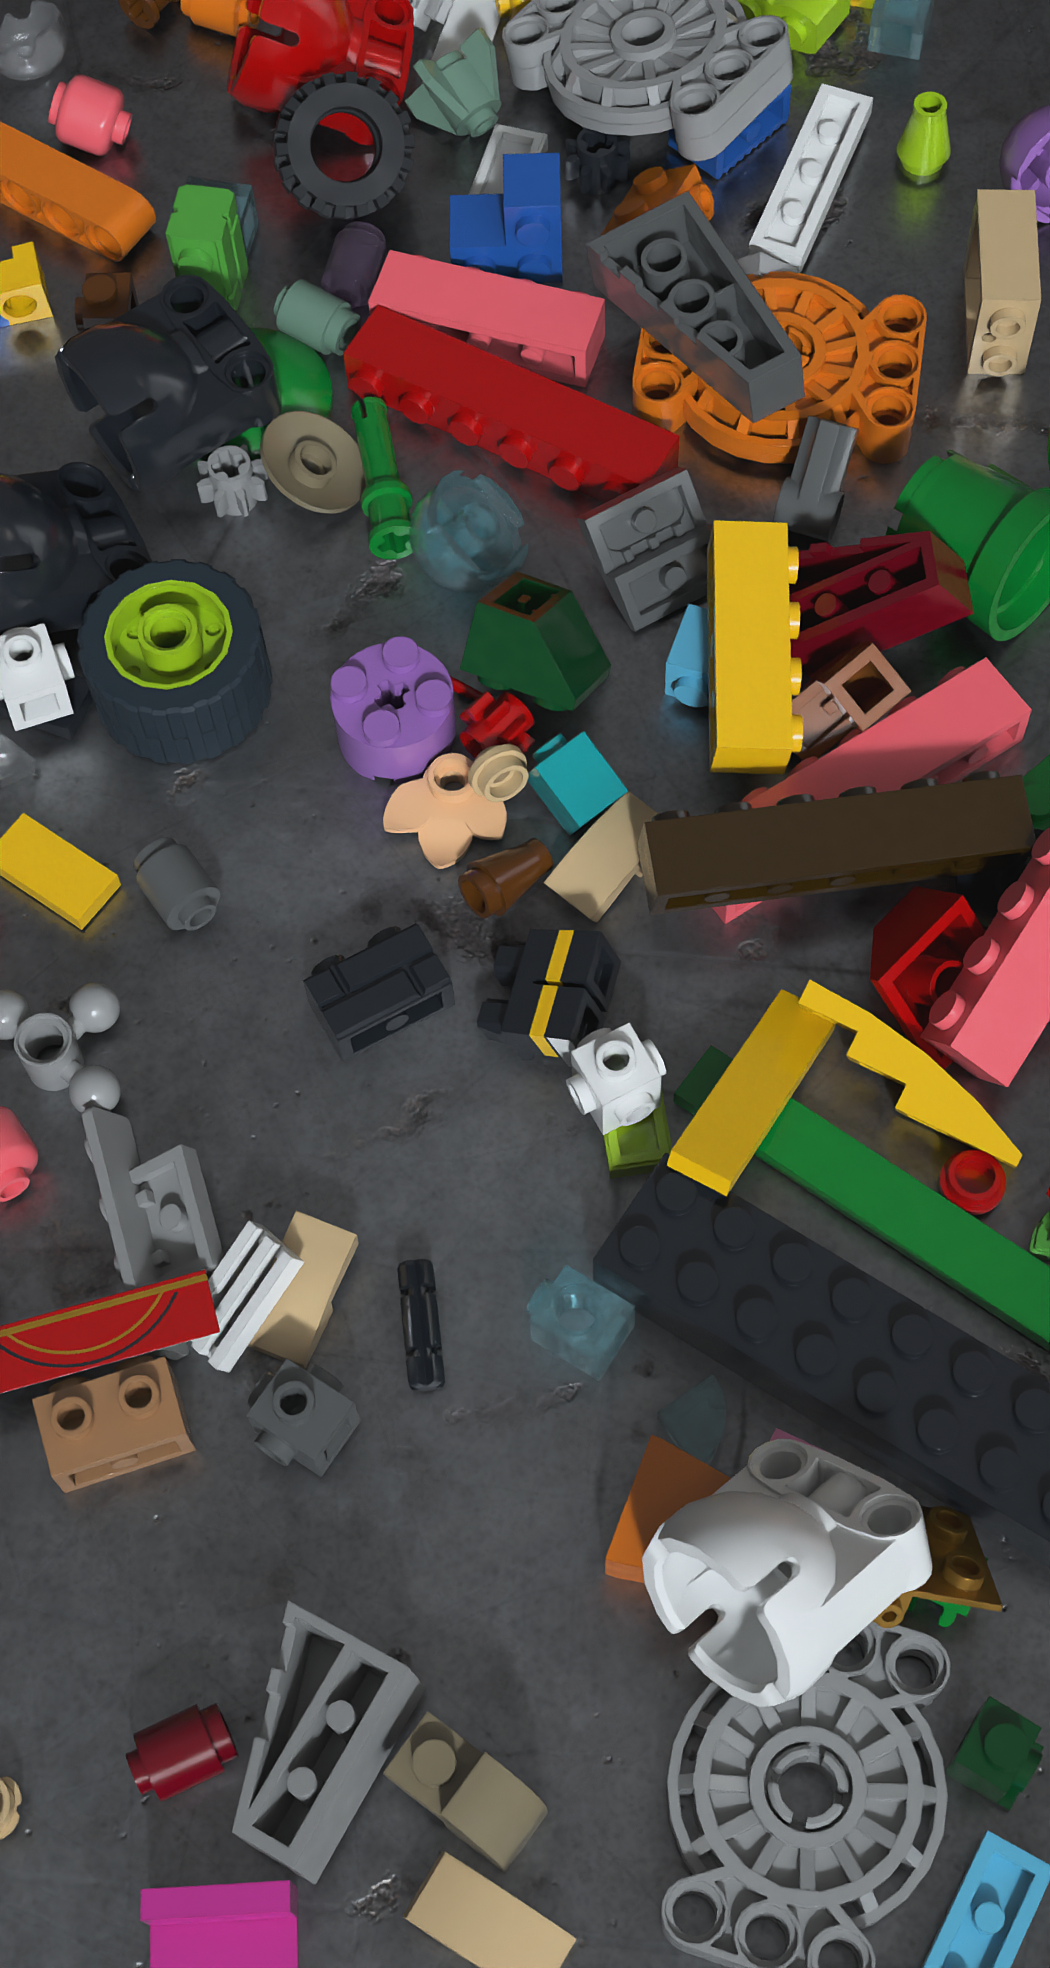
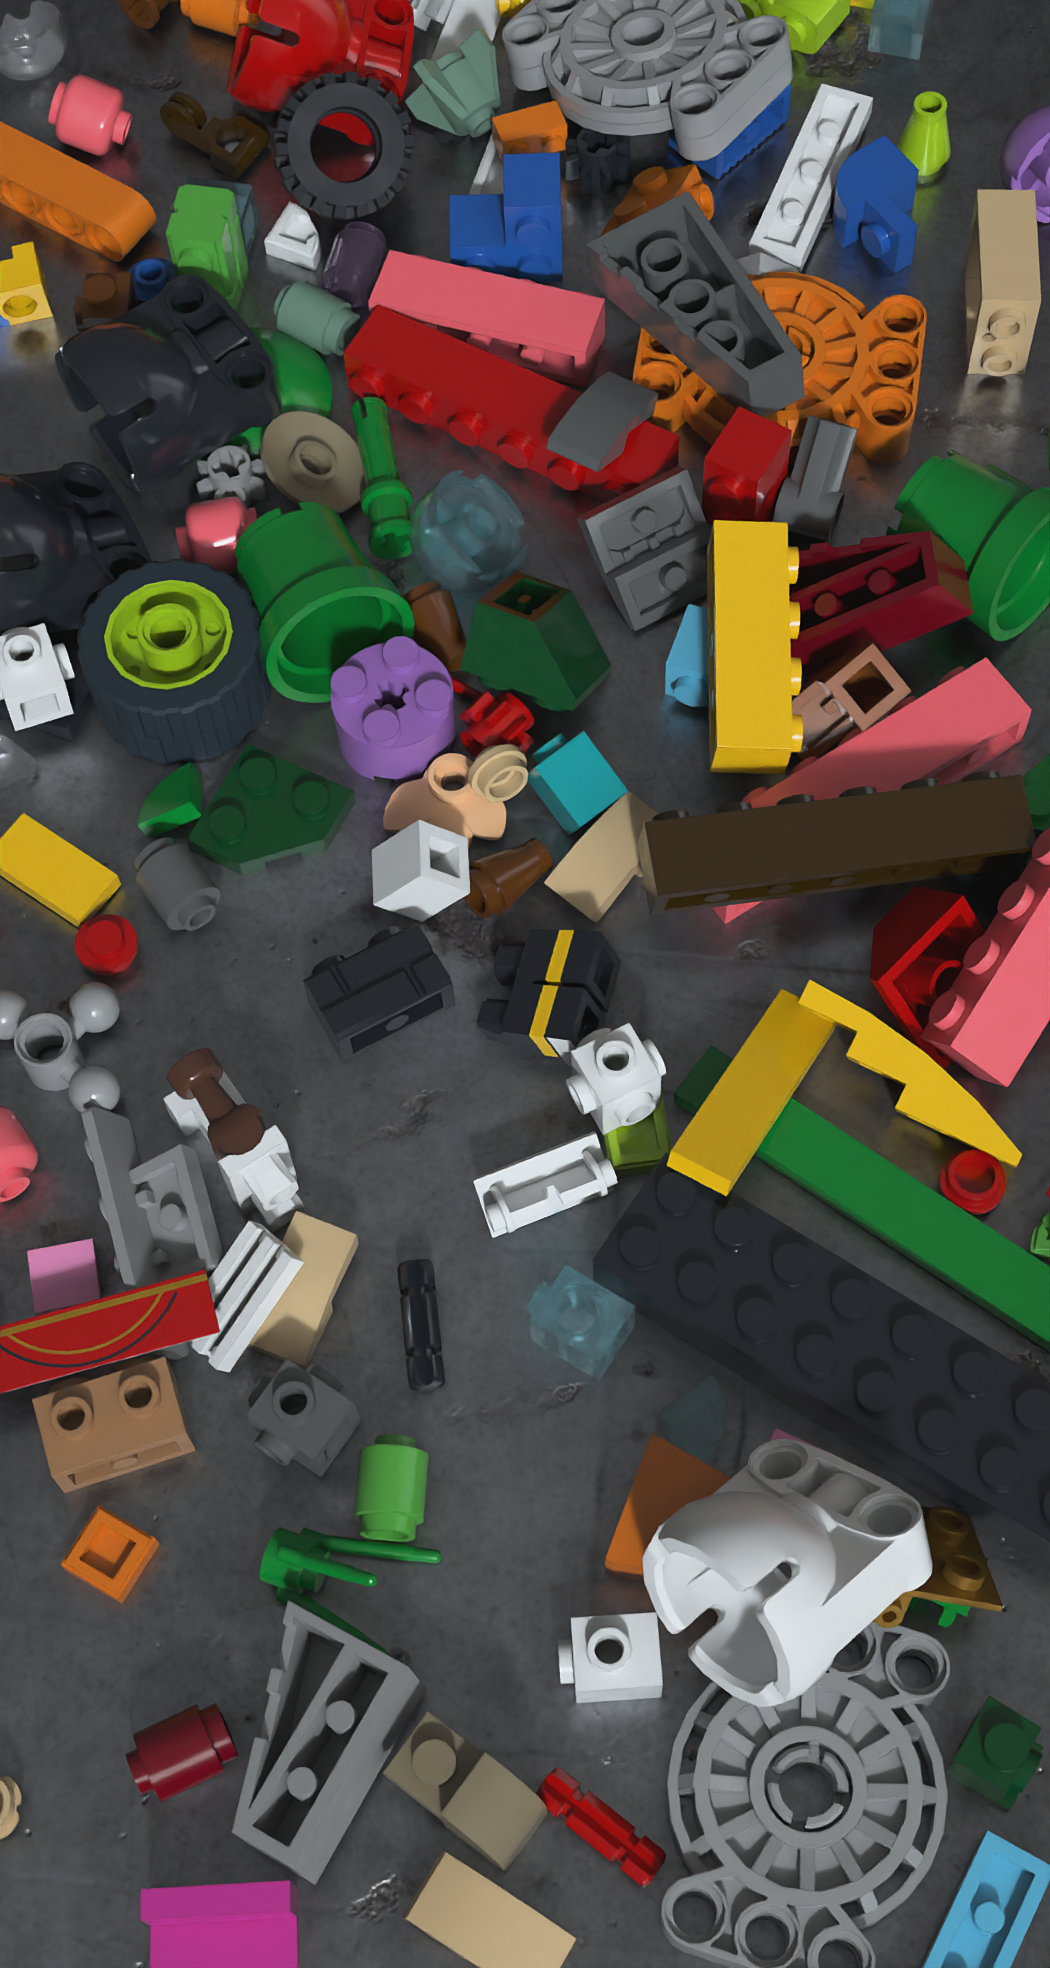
(64, 1275): none -> bright pink tile
(106, 944): none -> red plate
(110, 1554): none -> orange tile
(150, 277): none -> blue plate
(172, 802): none -> green tile
(187, 118): none -> dark brown piece
(214, 531): none -> coral head
(251, 1159): none -> hips
(269, 813): none -> dark green plate
(294, 238): none -> white tile
(303, 1561): none -> green plant
(314, 598): none -> green piece
(391, 1488): none -> bright green brick
(420, 871): none -> white brick
(437, 624): none -> reddish brown cone
(530, 130): none -> orange piece
(544, 1184): none -> white hinge
(600, 421): none -> dark grey slope
(601, 1826): none -> red axle
(612, 1657): none -> white brick
(745, 469): none -> red brick
(871, 203): none -> blue brick

